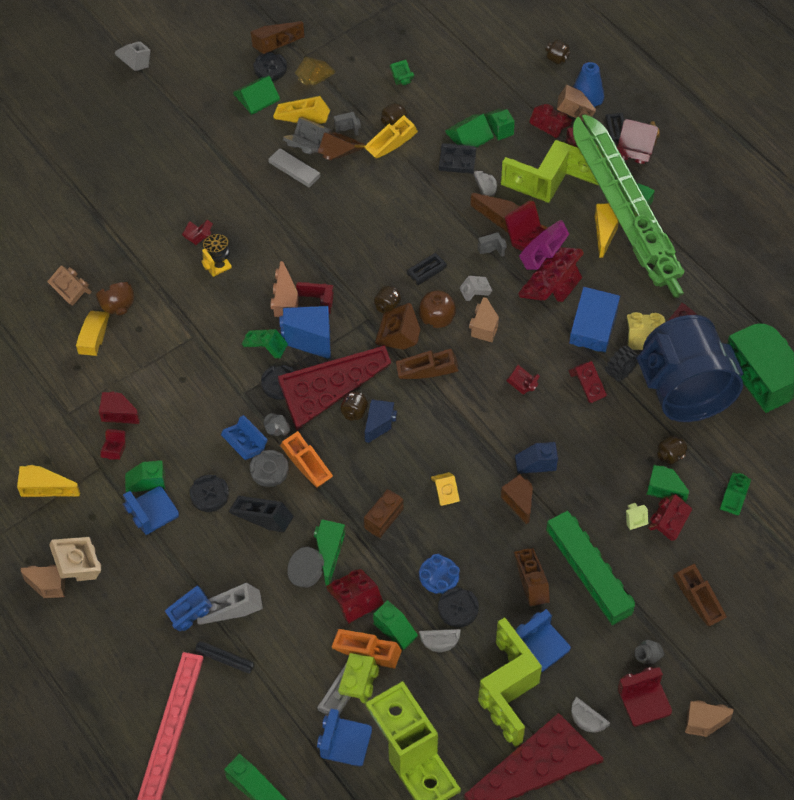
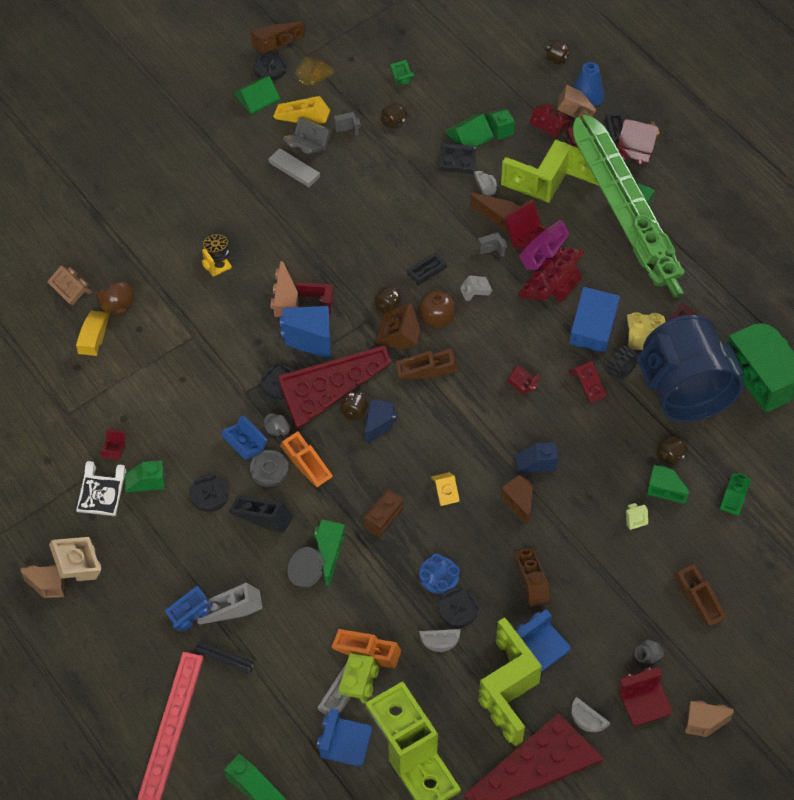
(40, 482): yellow slope -> none
(100, 493): none -> flag
(117, 409): dark red slope -> none
(135, 55): light grey slope -> none
(150, 509): blue bracket -> none
(197, 234): dark red bracket -> none
(269, 338): green bracket -> none
(338, 145): reddish brown slope -> none
(355, 594): dark red bracket -> none
(391, 137): yellow slope -> none
(394, 625): green slope -> none
(485, 322): medium nougat slope -> none
(590, 567): green brick -> none
(606, 227): yellow slope -> none
(670, 516): dark red bracket -> none

